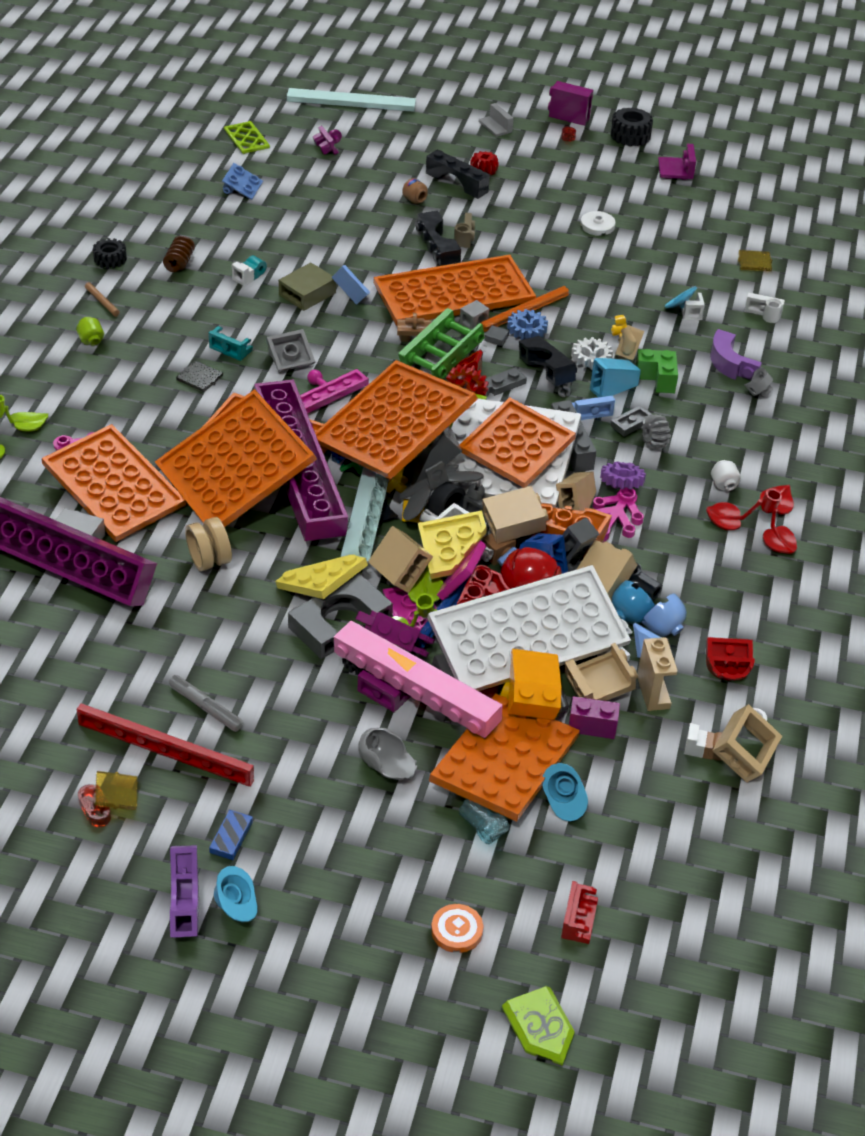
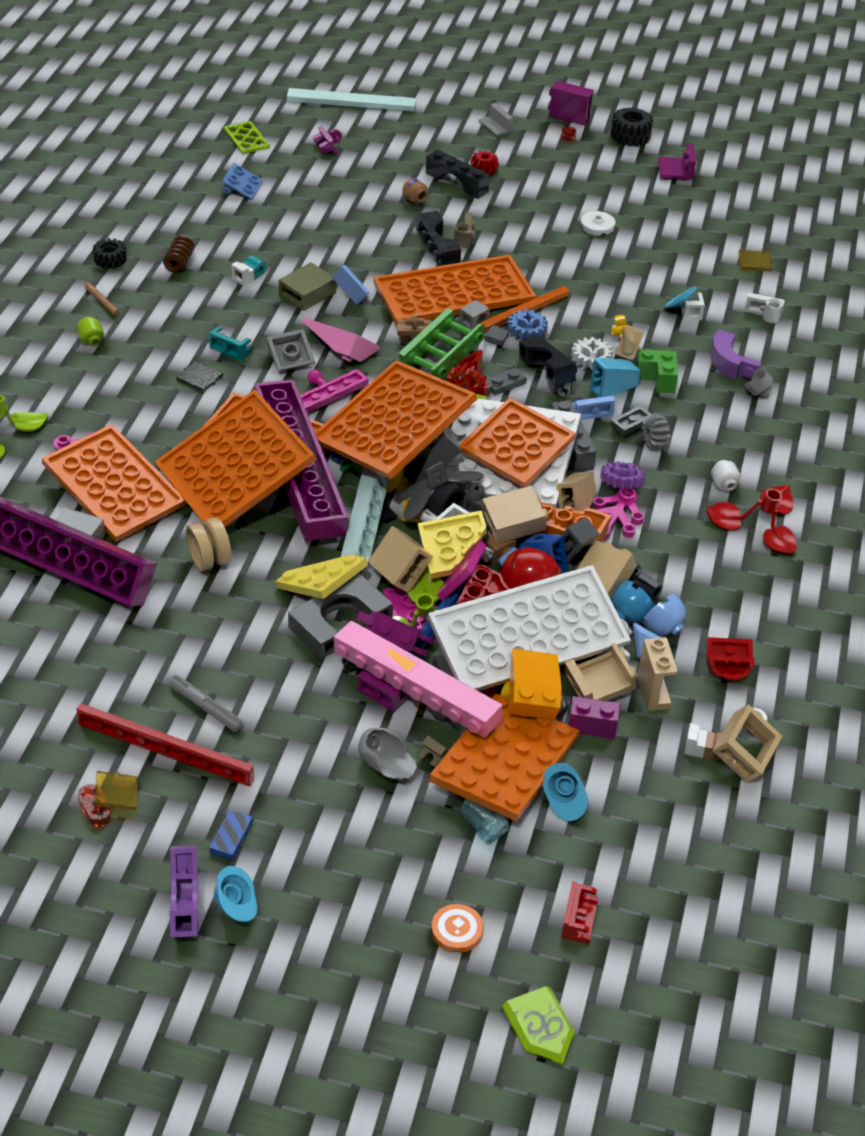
(347, 344): none -> bright pink wedge
(433, 748): none -> dark tan tile

